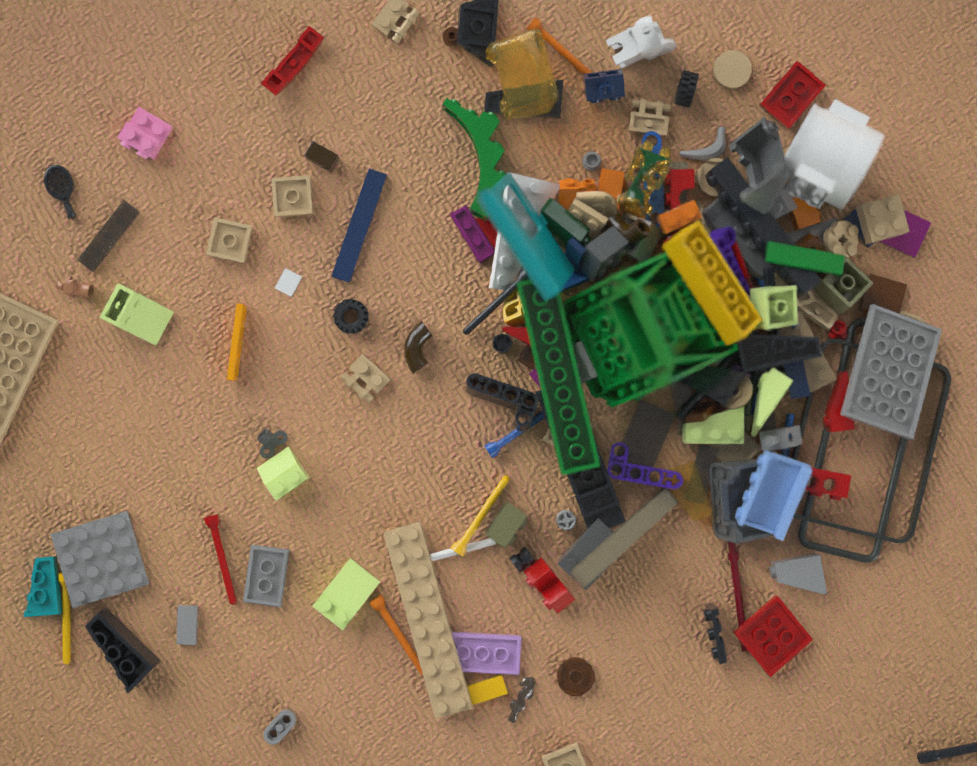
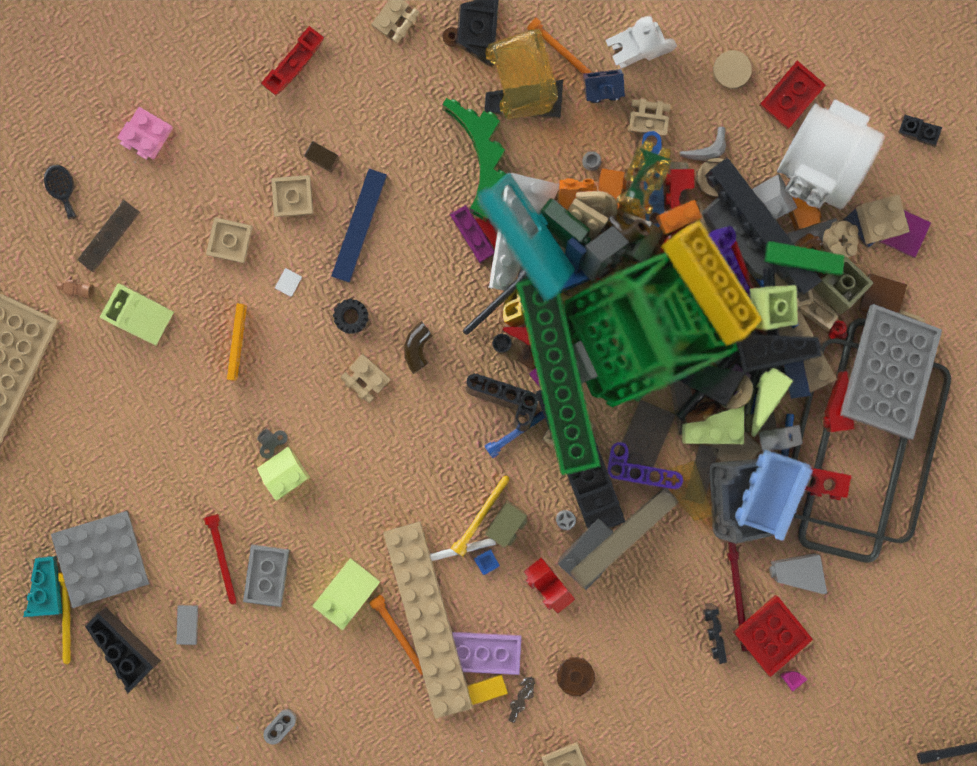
(486, 562): none -> blue tile
(524, 555): black wheel -> none
(686, 88): black tyre -> none
(764, 163): dark grey windscreen -> none
(793, 679): none -> dark pink tile
(919, 130): none -> black slope

